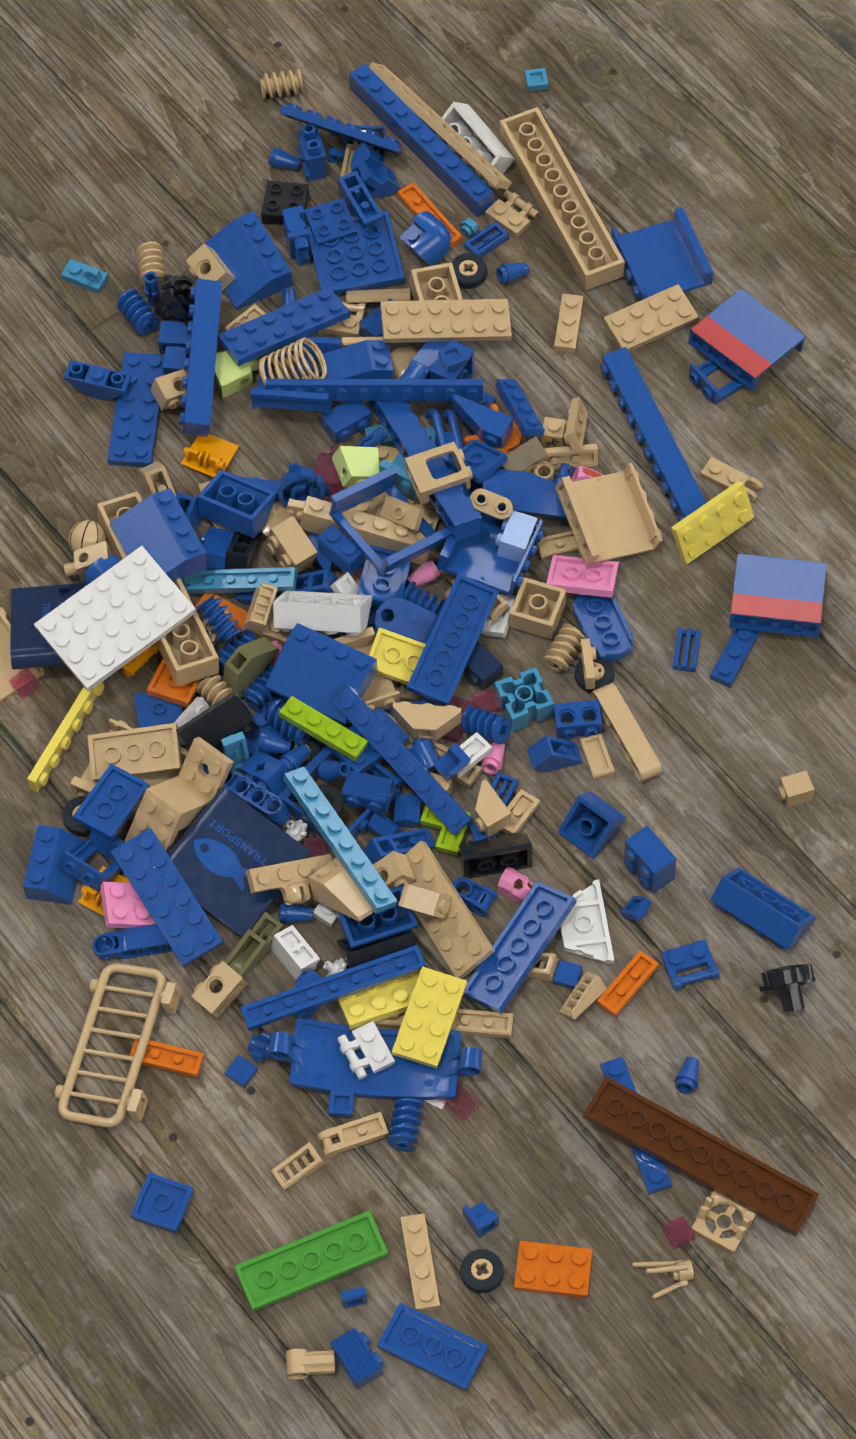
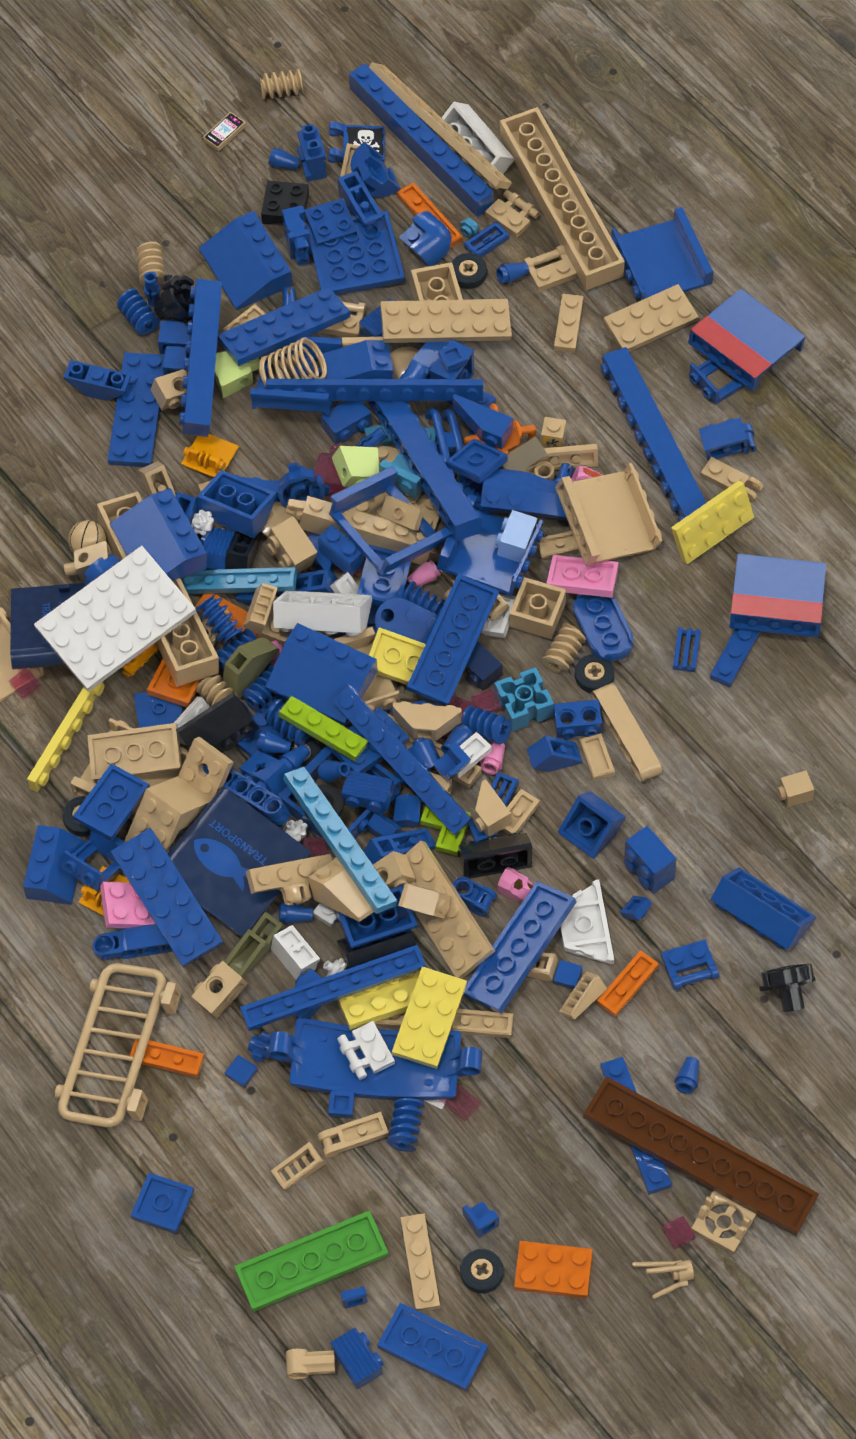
(84, 276): dark azure hinge -> none
(202, 522): none -> white plant
(205, 259): tan brick -> none
(224, 131): none -> tile
(236, 749): dark azure plate -> none
(349, 131): blue plate -> none
(377, 295): tan tile -> none
(422, 479): tan window -> none
(458, 735): none -> blue cone
(491, 503): tan plate -> none
(519, 407): blue plate -> none
(536, 79): dark azure plate -> none
(551, 274): none -> tan plate
(576, 424): tan plate -> none
(590, 671): tan plate -> none
(725, 438): none -> blue hinge

